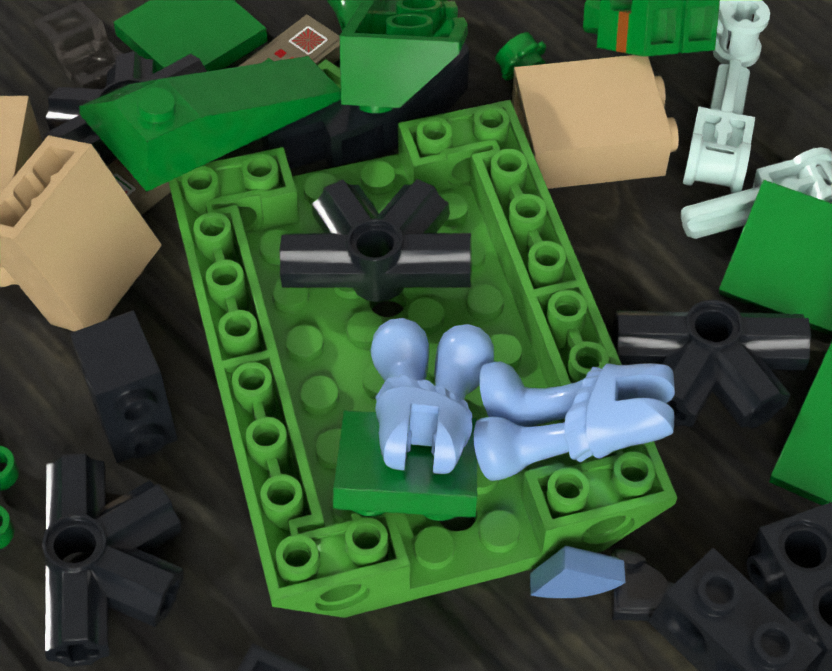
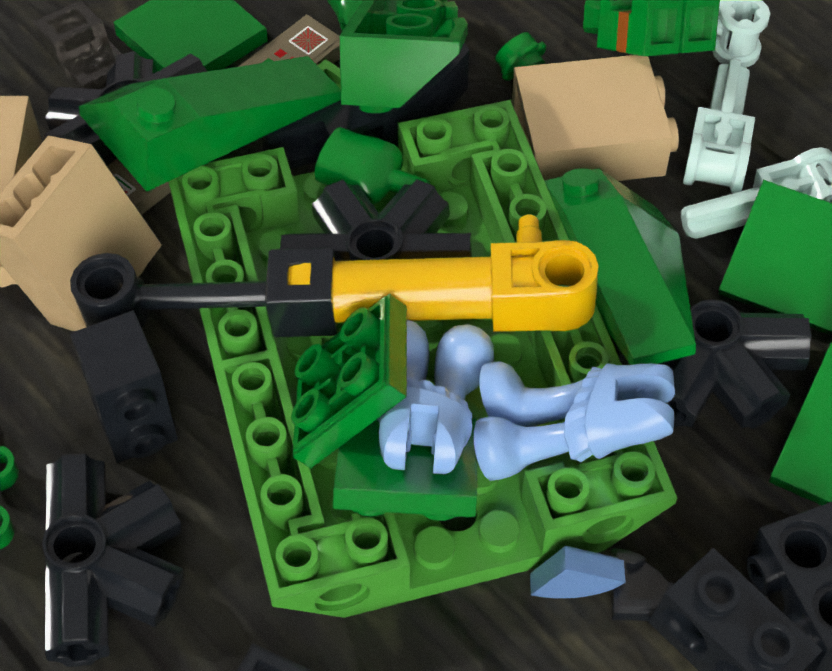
(313, 292): none -> yellow piece
(350, 380): none -> green tile
(363, 162): none -> green piece
(639, 264): none -> green wedge

